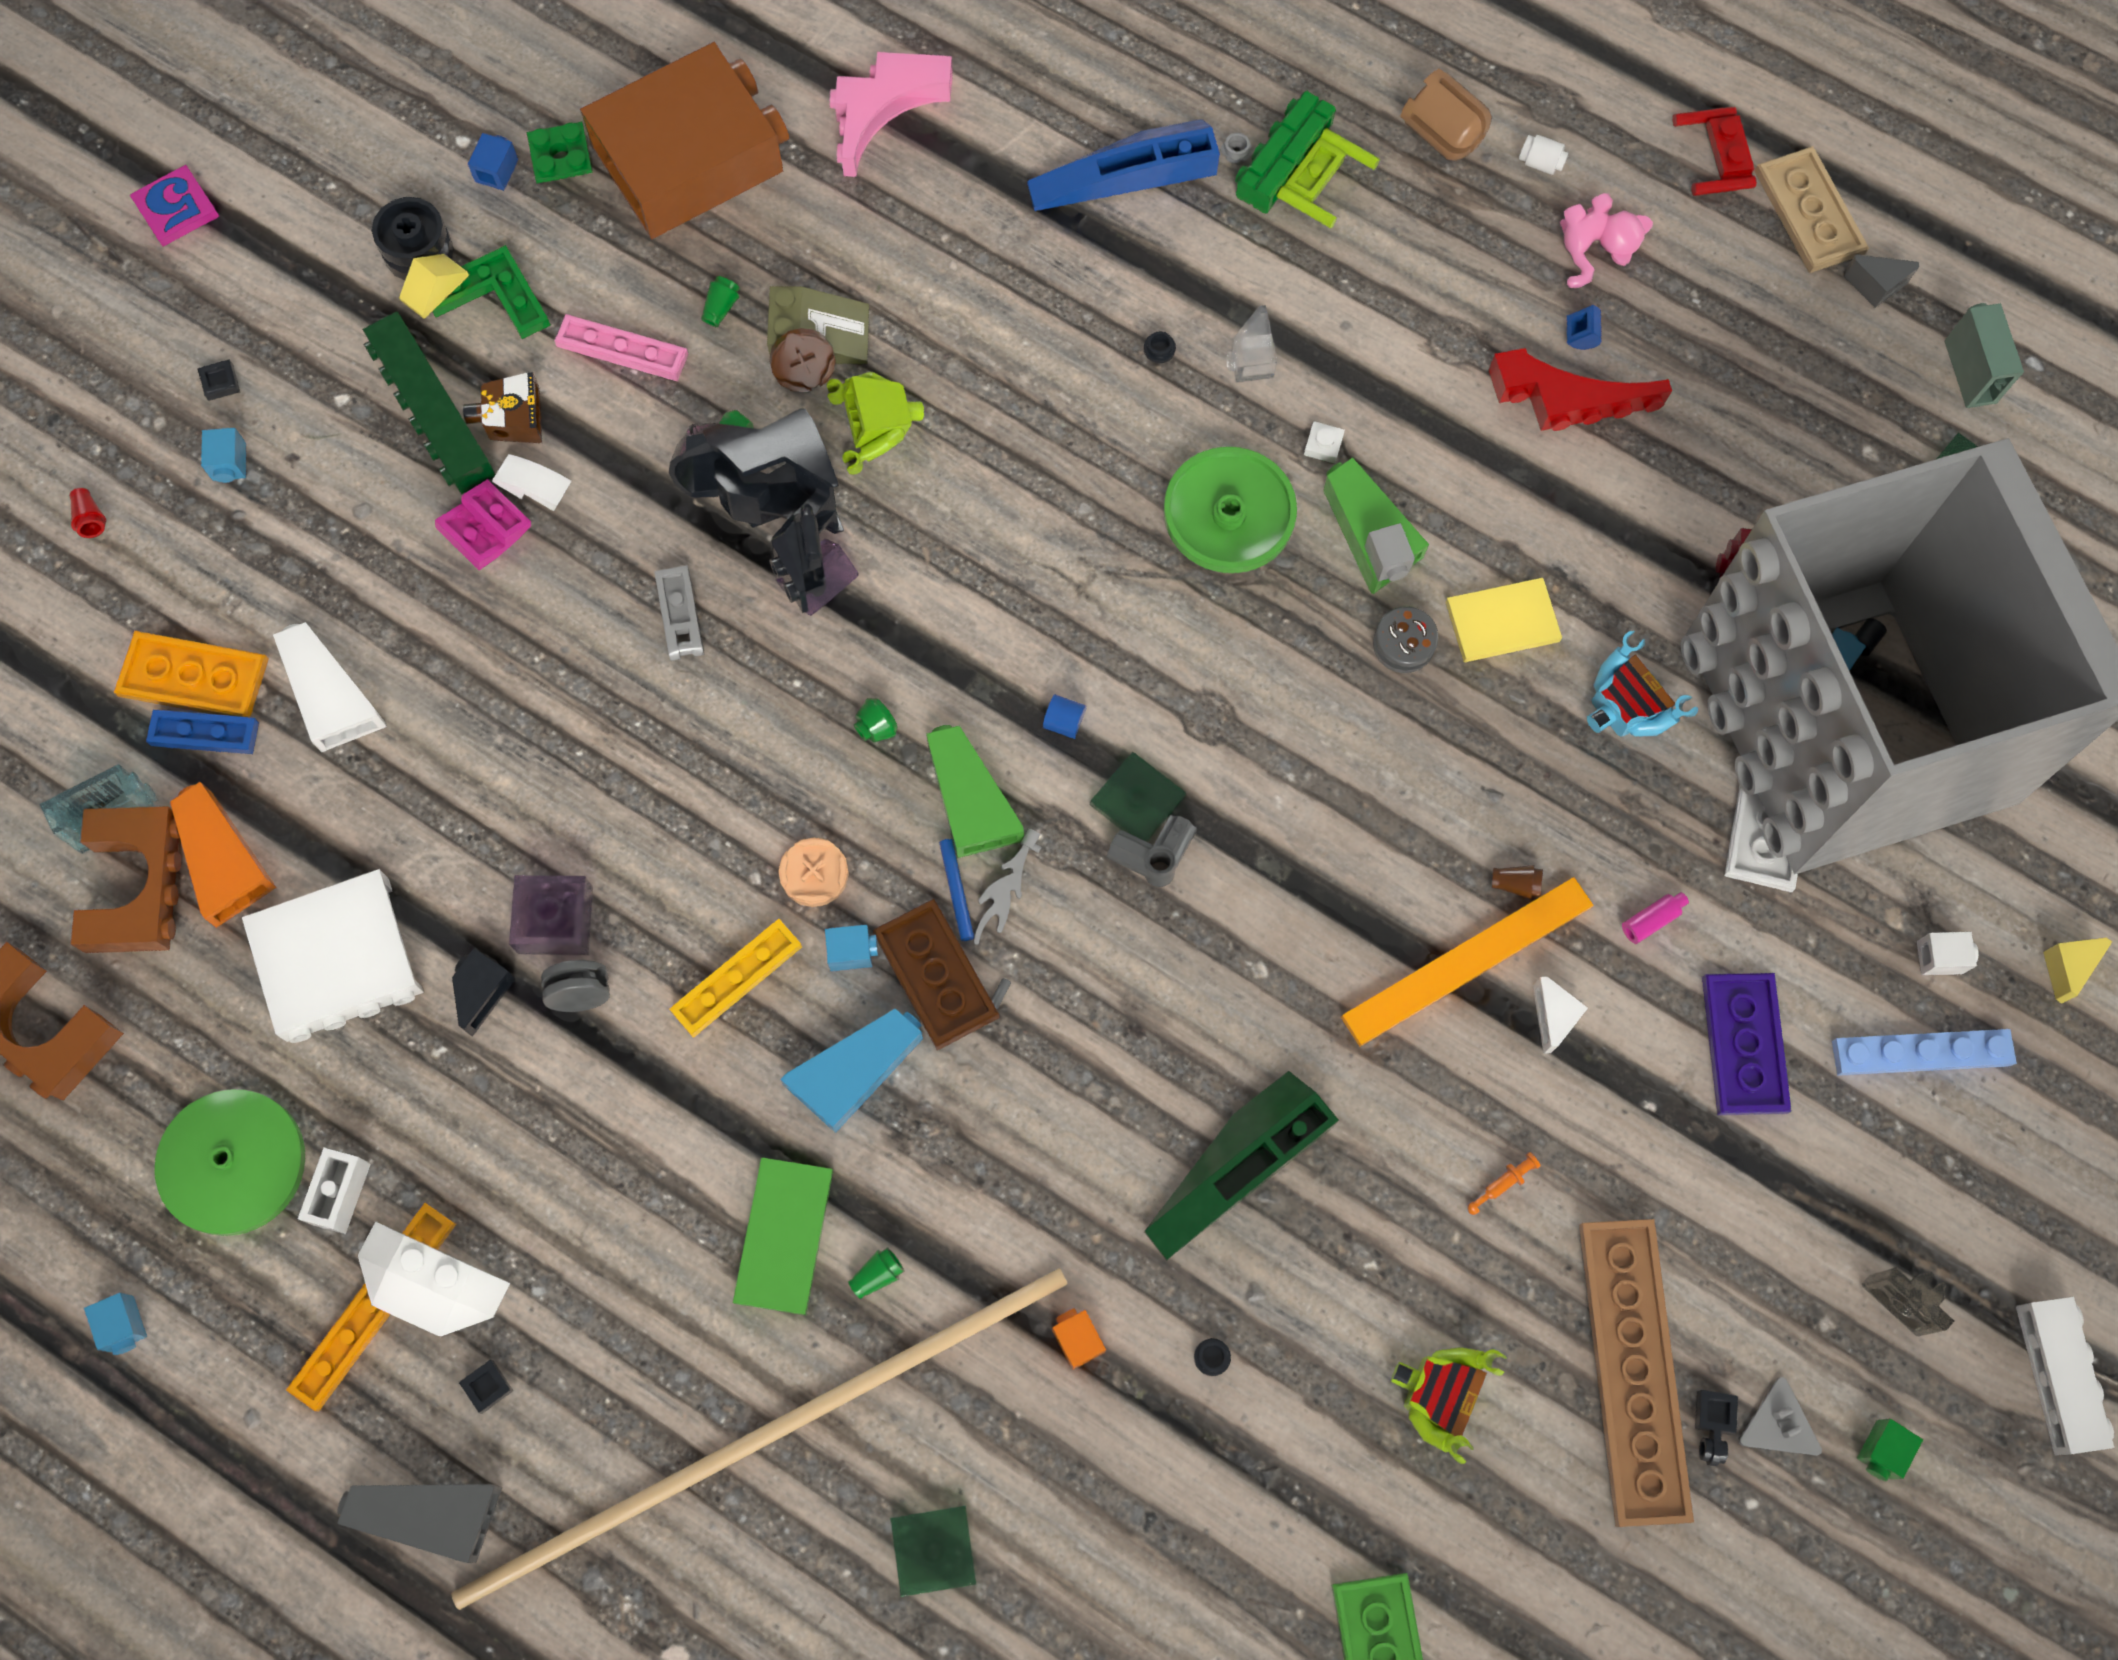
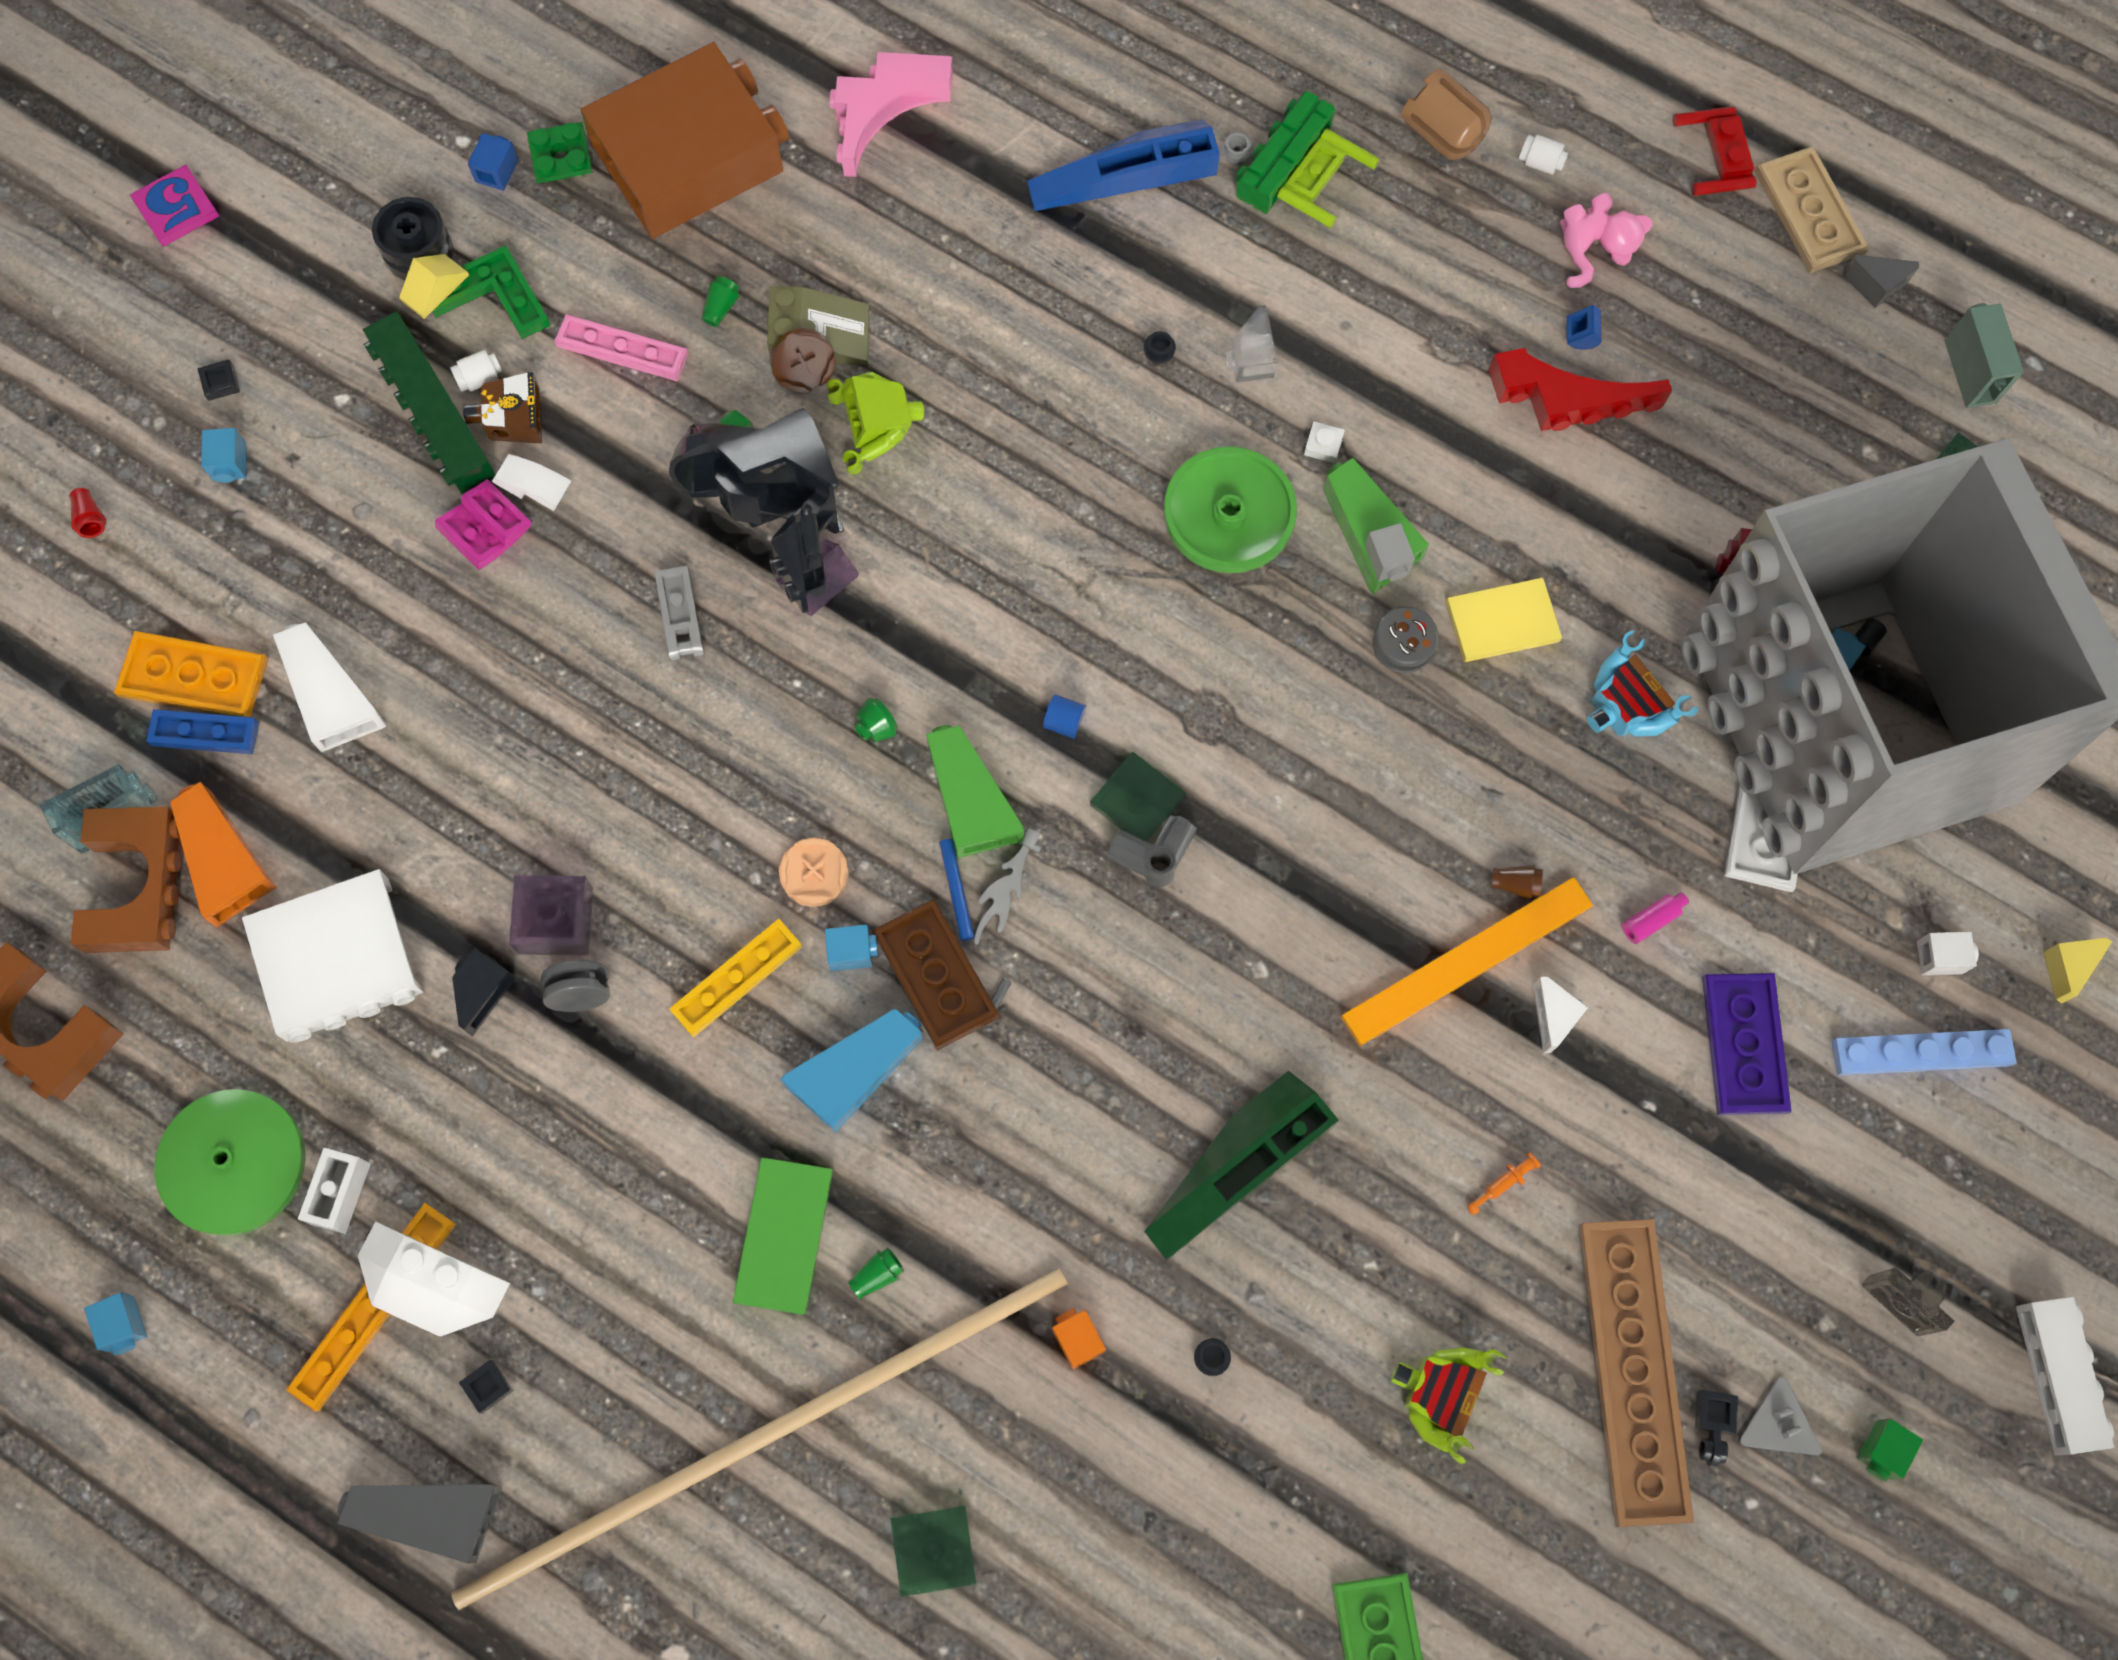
(476, 370): none -> white brick

